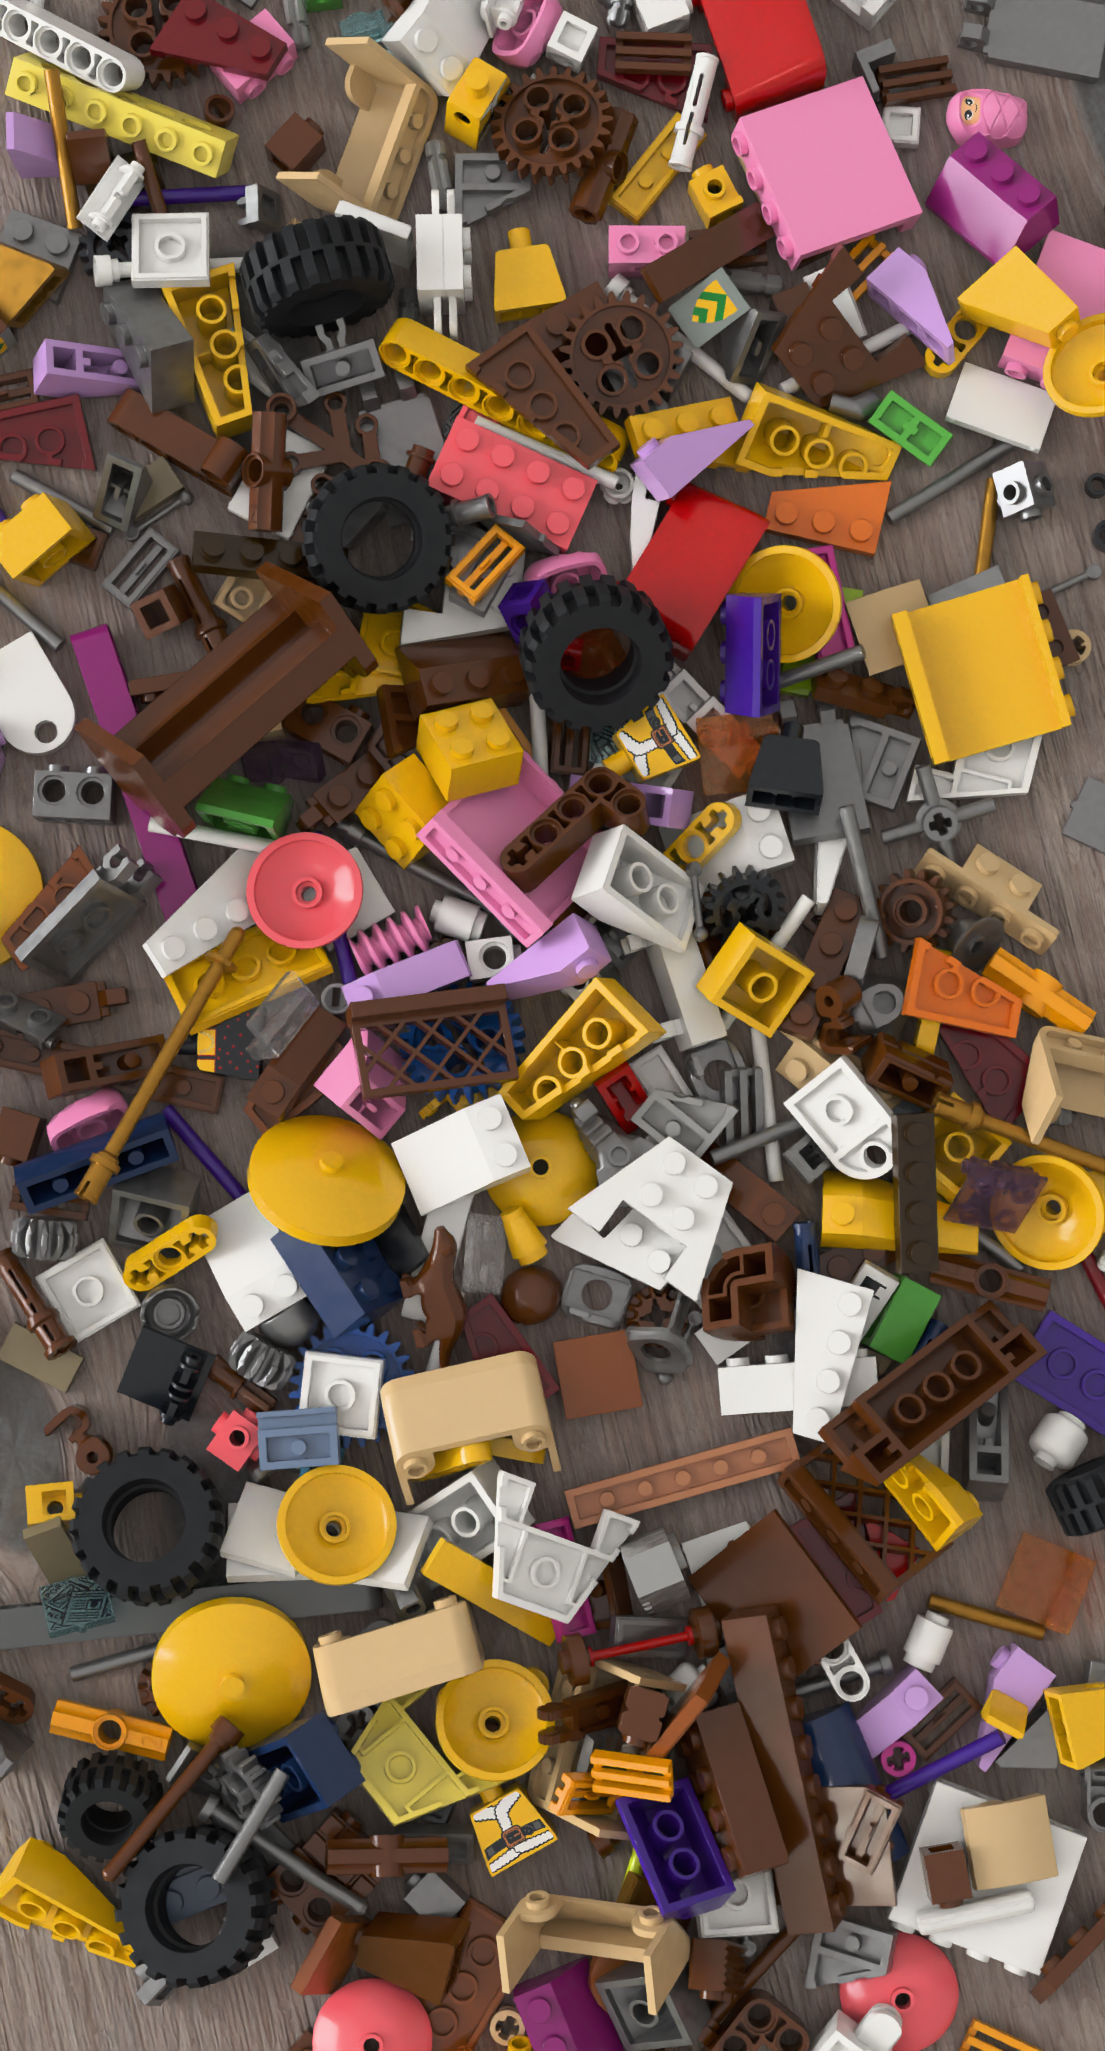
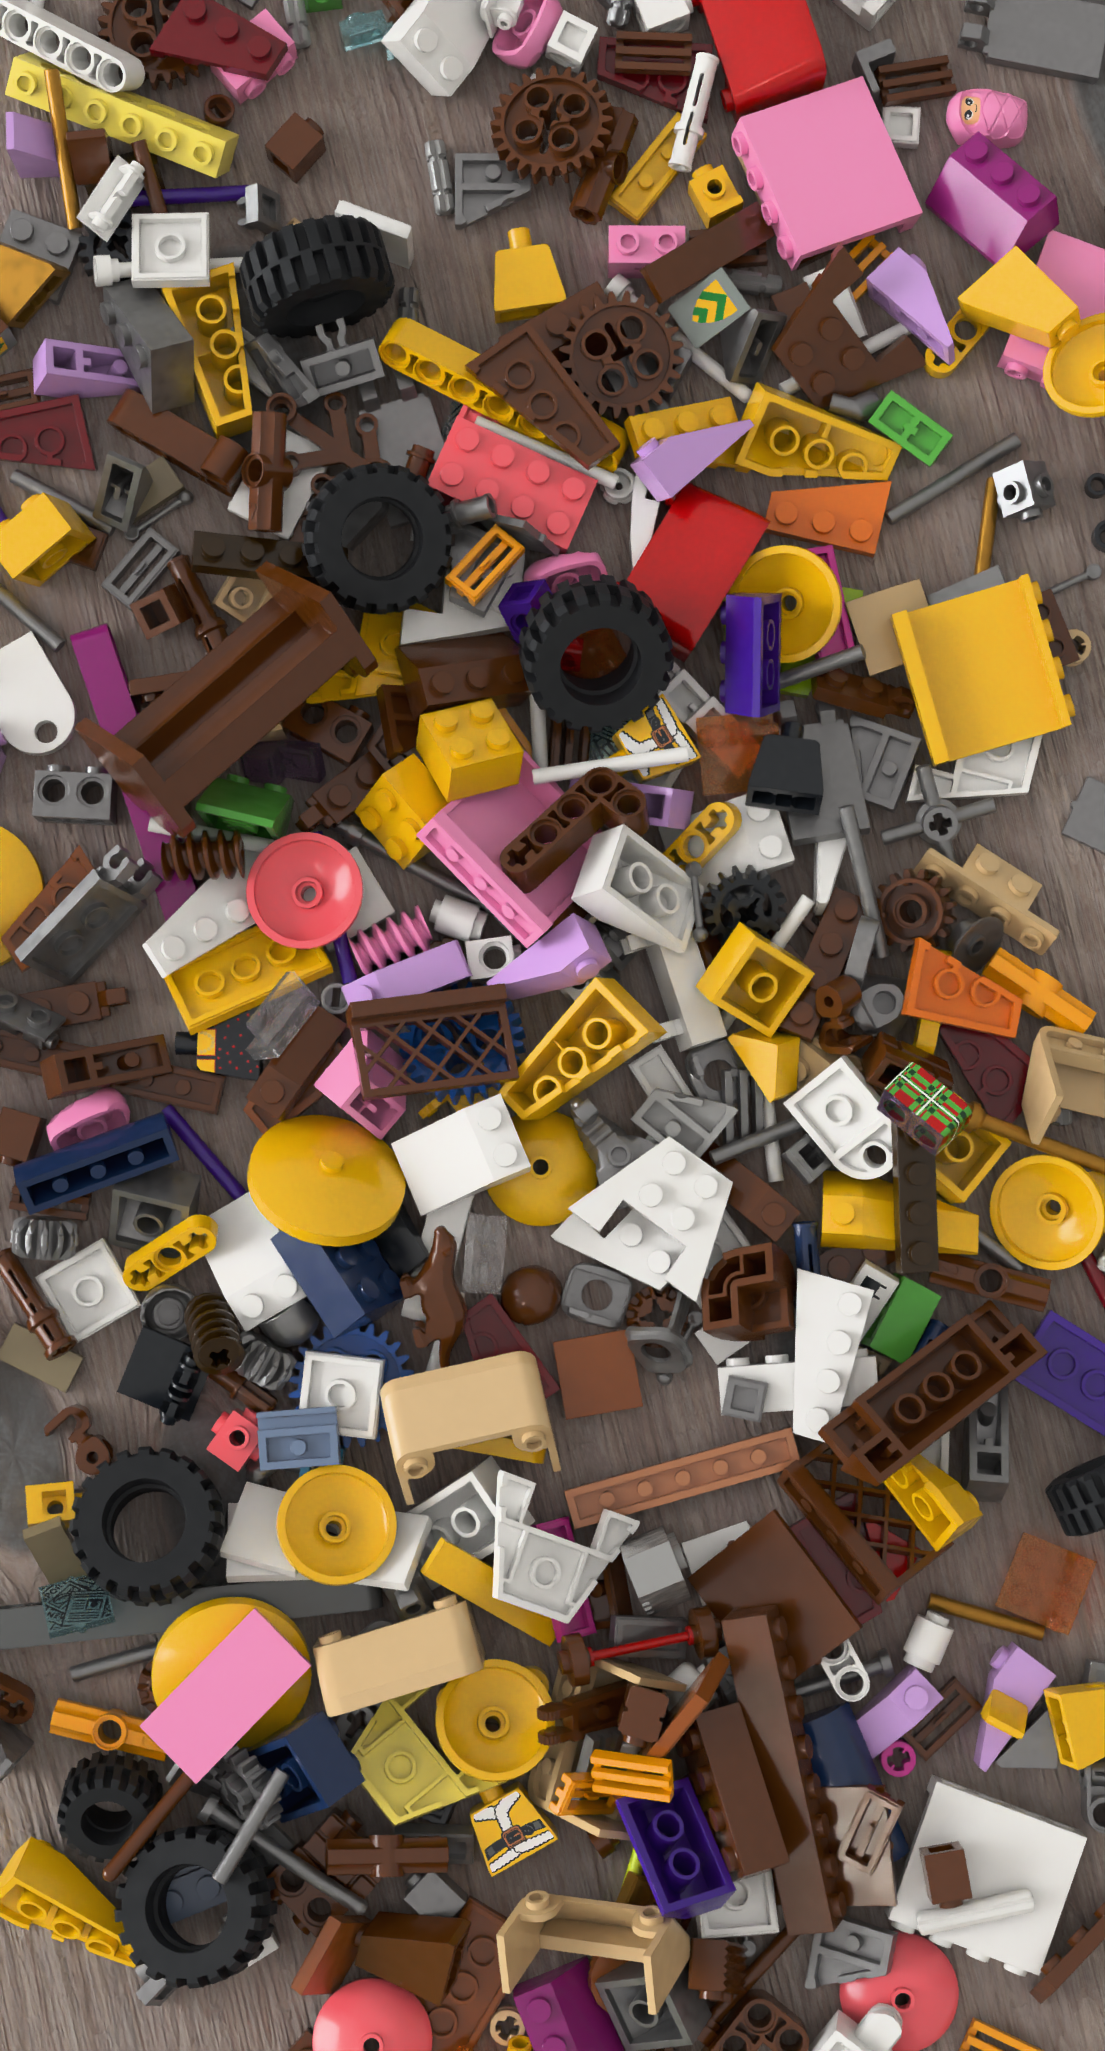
(106, 1161): pearl gold bar -> none
(203, 855): none -> reddish brown piece
(213, 1334): none -> dark brown piece
(225, 1695): none -> bright pink tile
(385, 138): tan windscreen -> none
(441, 257): white brick -> none
(458, 1459): yellow beam -> none
(475, 98): yellow torso -> none
(523, 1236): yellow cone -> none
(617, 764): none -> white bar
(621, 1095): red slope -> none
(744, 1398): none -> flat silver tile
(769, 1060): none -> yellow slope
(924, 1108): none -> piece
(946, 1764): dark purple bar -> none
(995, 1194): hinge -> none
(1000, 407): white piece -> none
(1009, 1842): tan slope -> none
(1058, 1440): white head -> none

